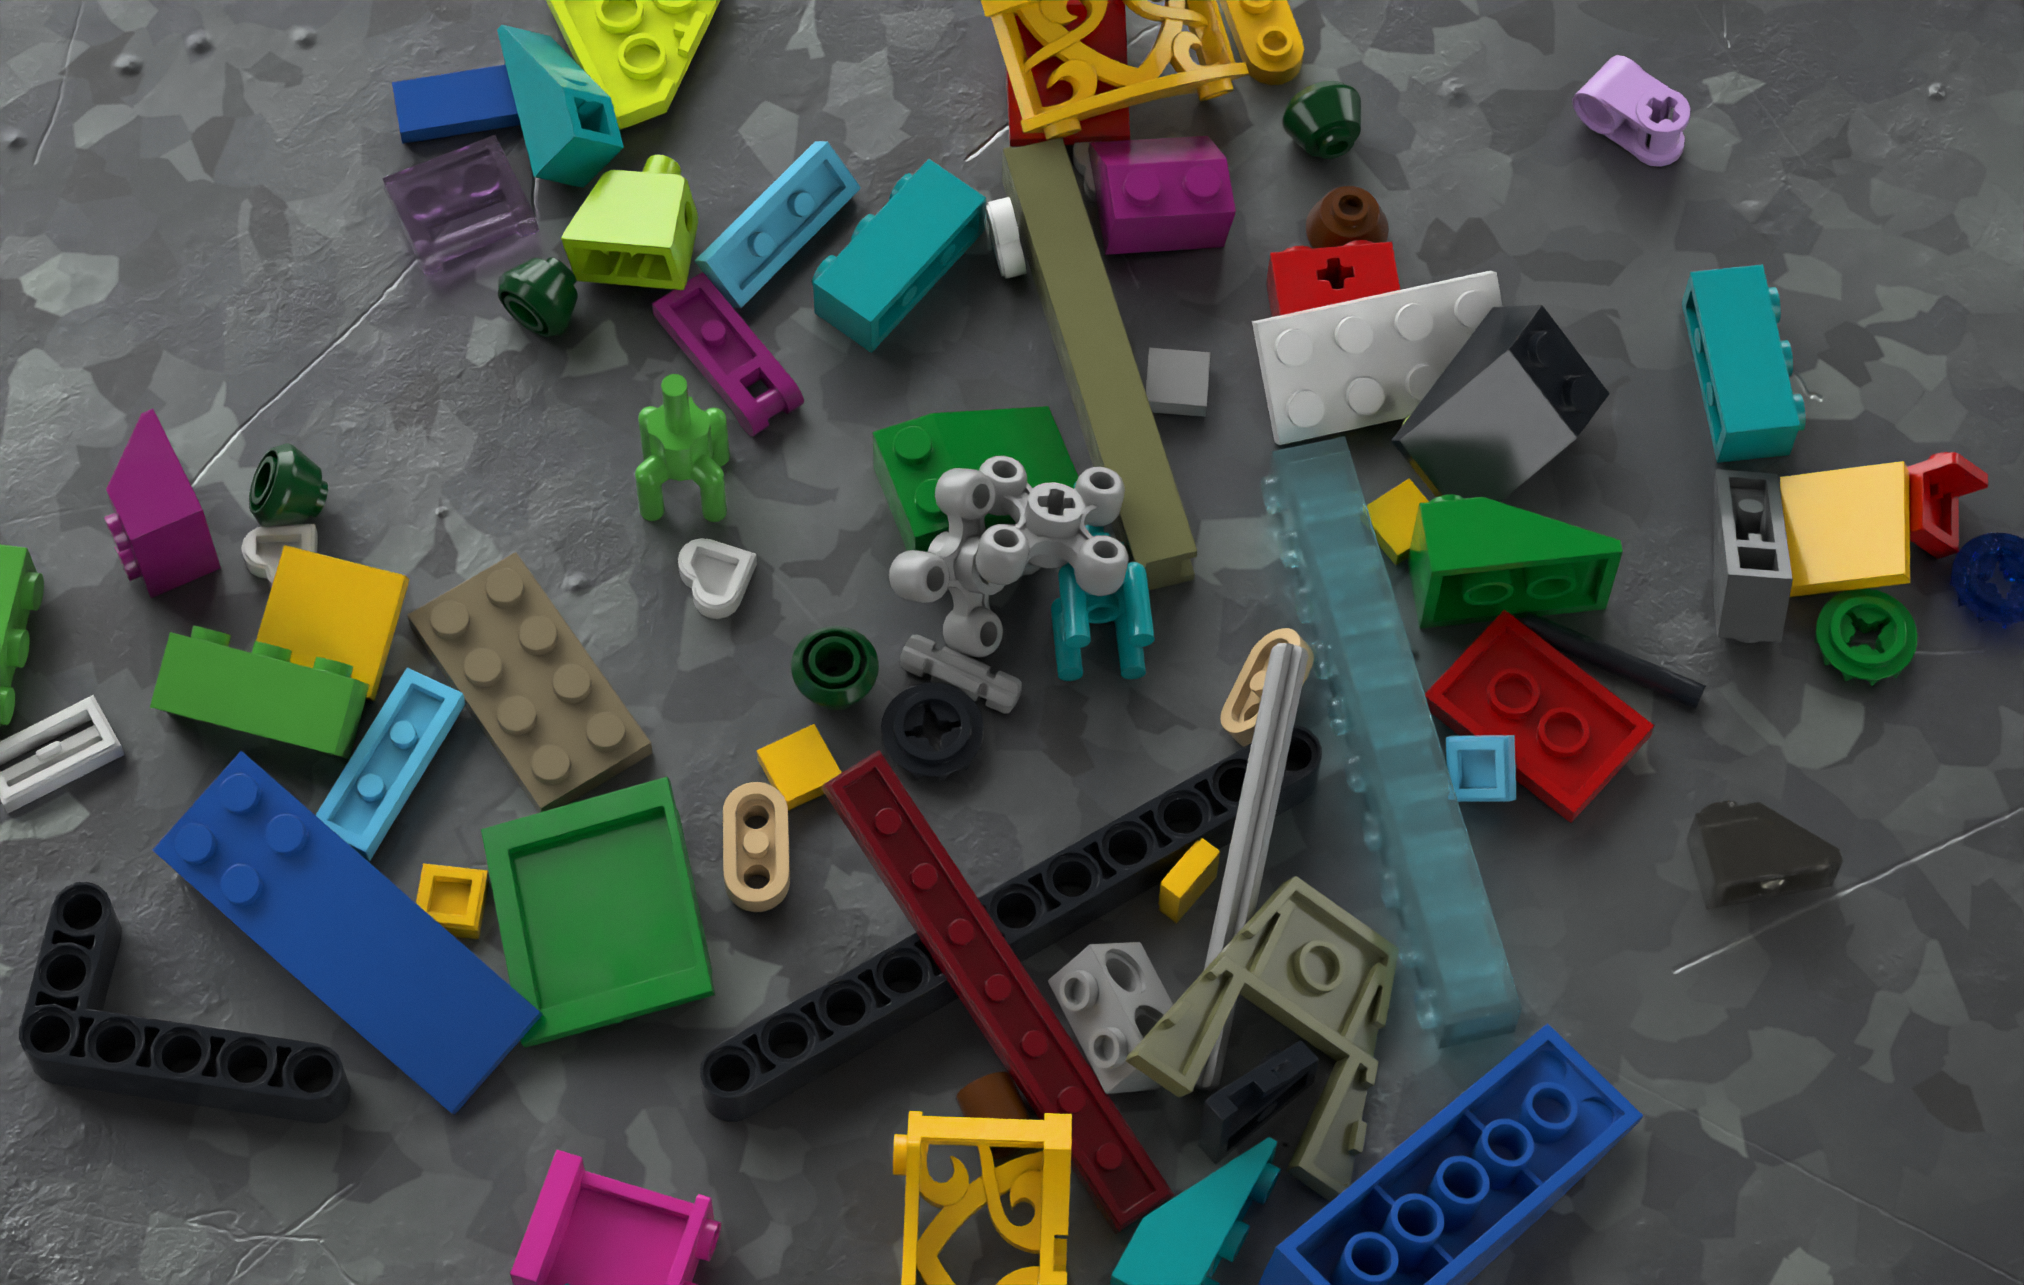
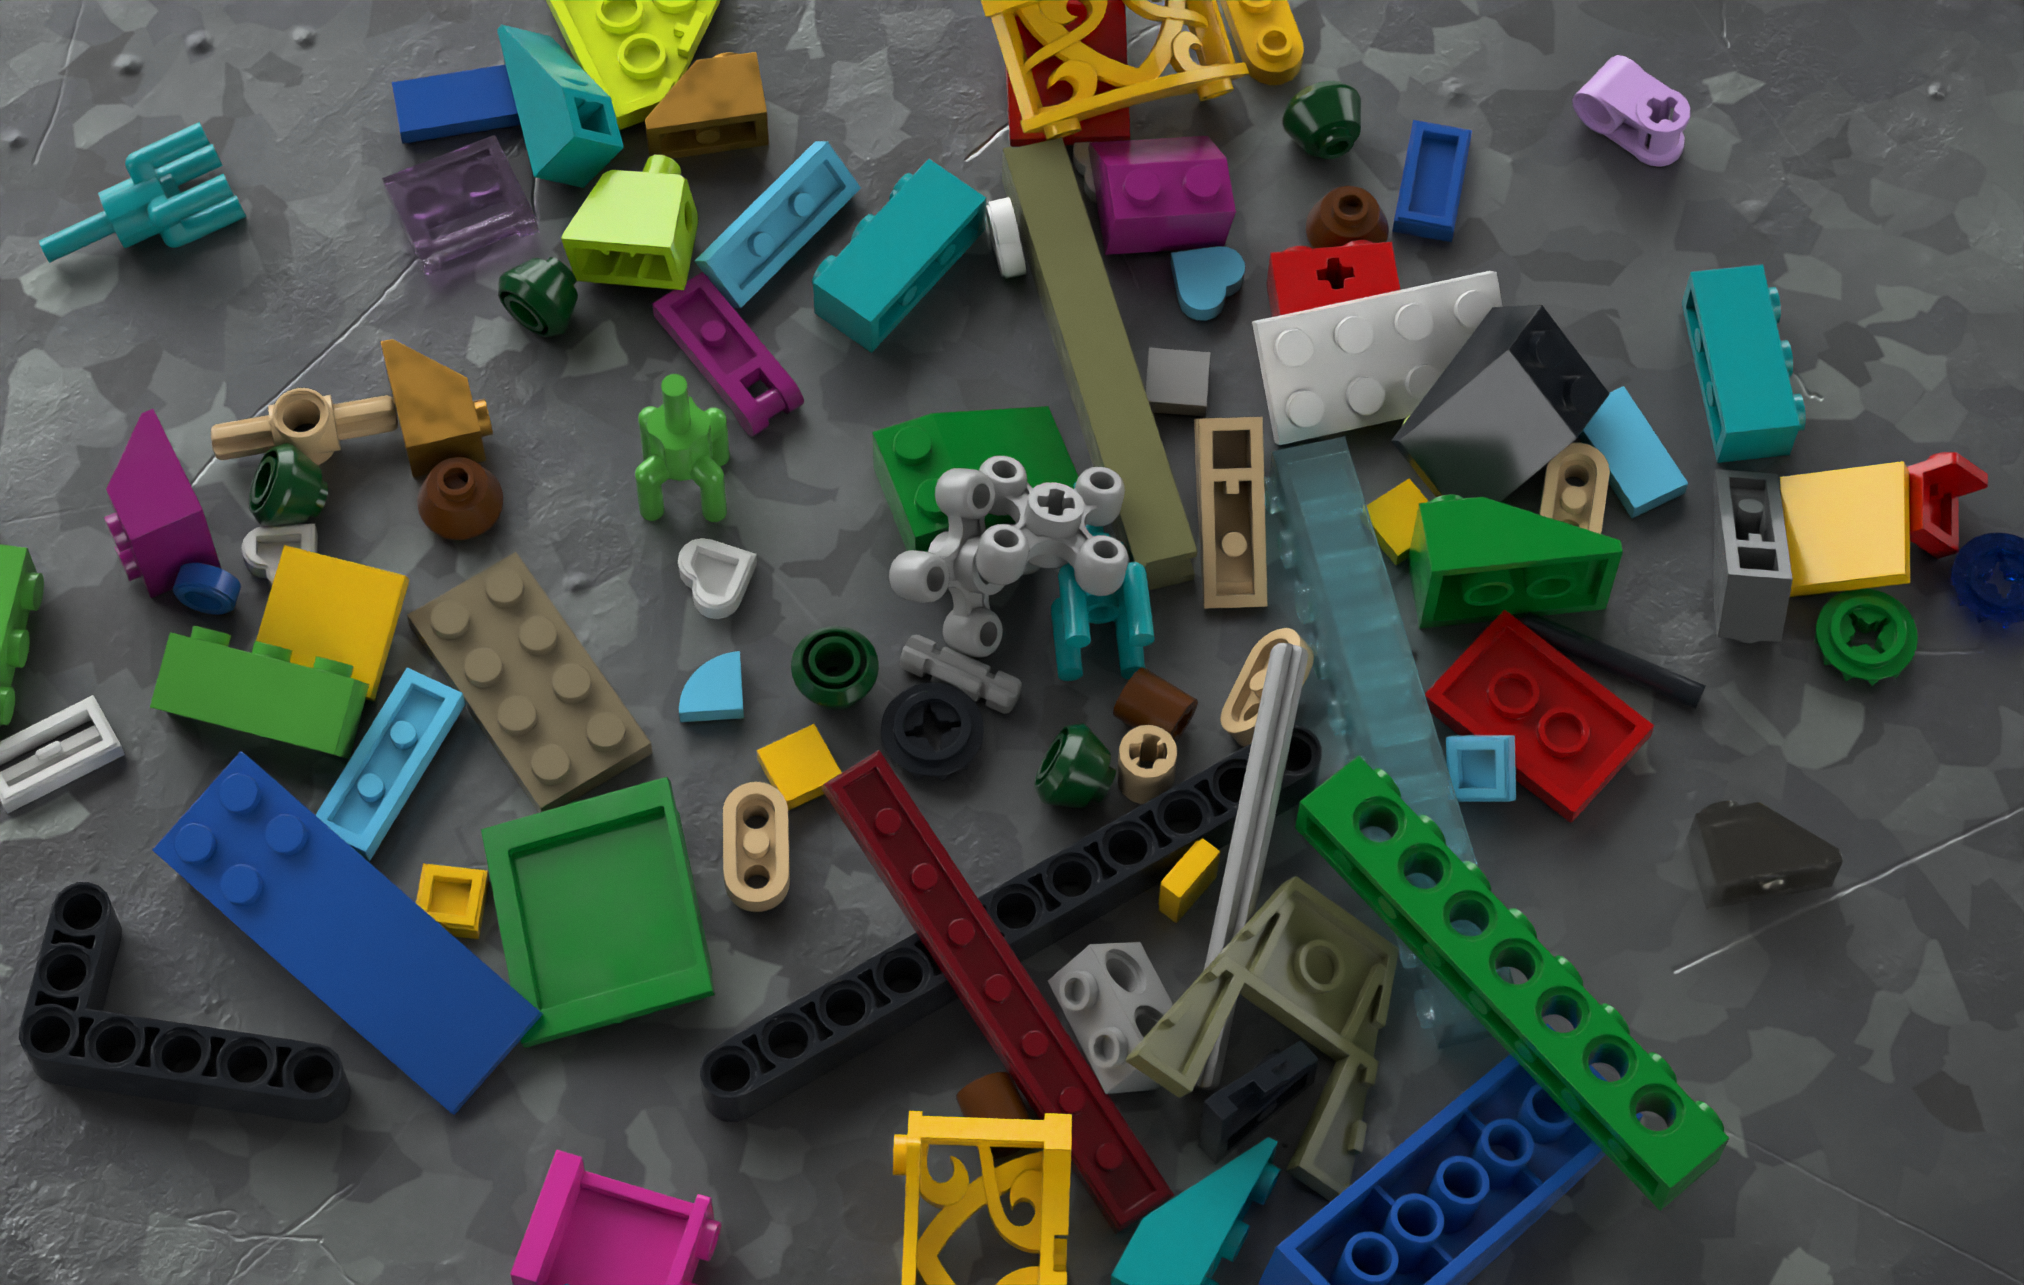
(152, 201): none -> teal plant
(206, 588): none -> blue tile
(301, 407): none -> tan axle
(434, 409): none -> pearl gold slope
(460, 499): none -> reddish brown cone
(711, 109): none -> pearl gold slope
(714, 691): none -> medium azure tile
(1074, 769): none -> dark green cone
(1152, 745): none -> tan gear
(1155, 702): none -> reddish brown gear
(1205, 279): none -> medium azure tile
(1231, 511): none -> tan slope
(1432, 181): none -> blue tile
(1573, 504): none -> tan plate
(1638, 462): none -> medium azure tile
(1655, 1161): none -> green brick

